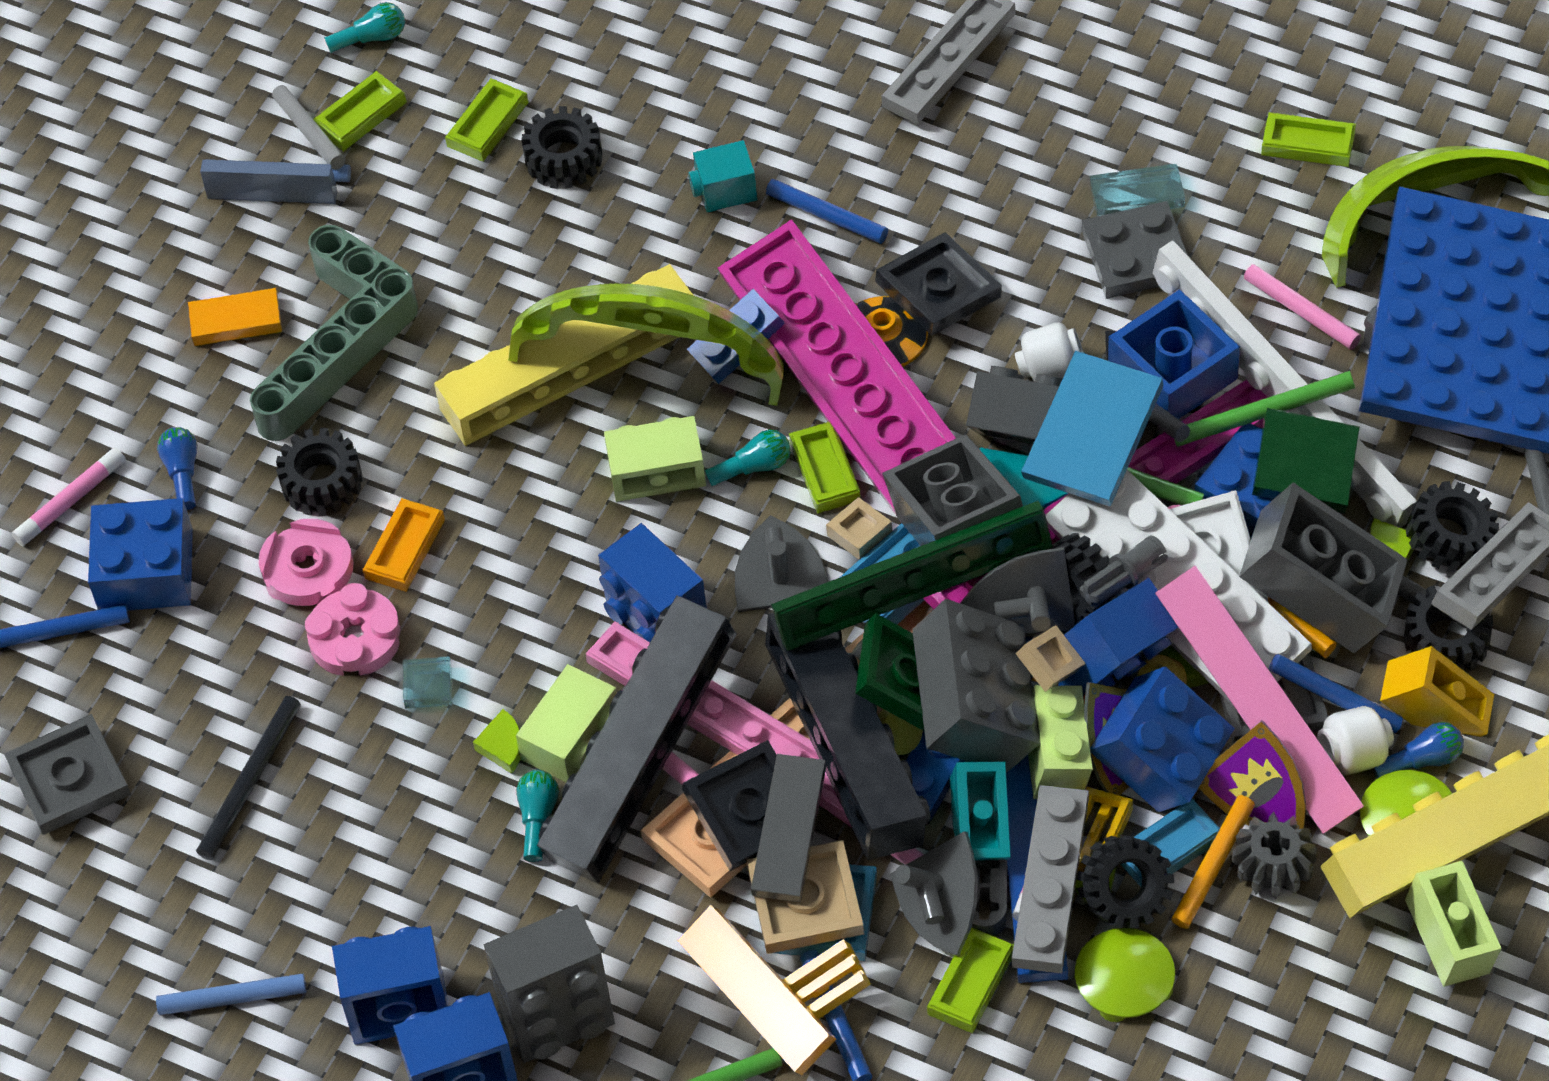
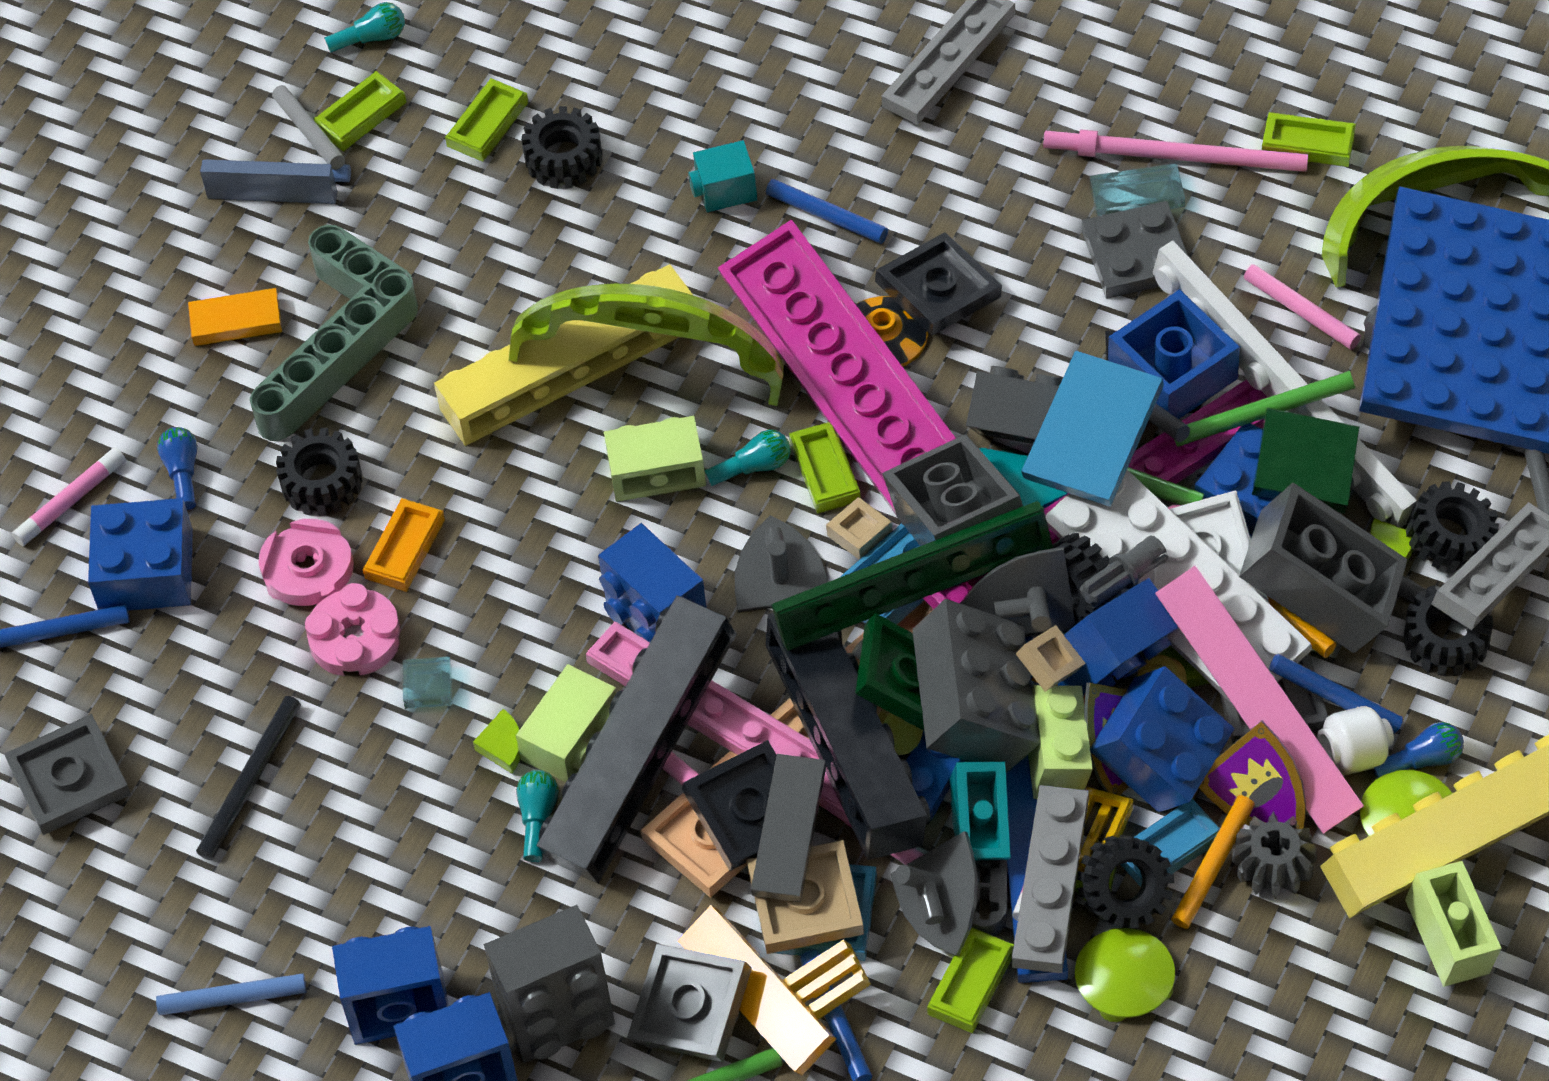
(689, 1002): none -> dark grey plate
(722, 360): plate -> none
(1047, 351): white head -> none
(1090, 143): none -> bright pink bar
(1433, 689): yellow slope -> none

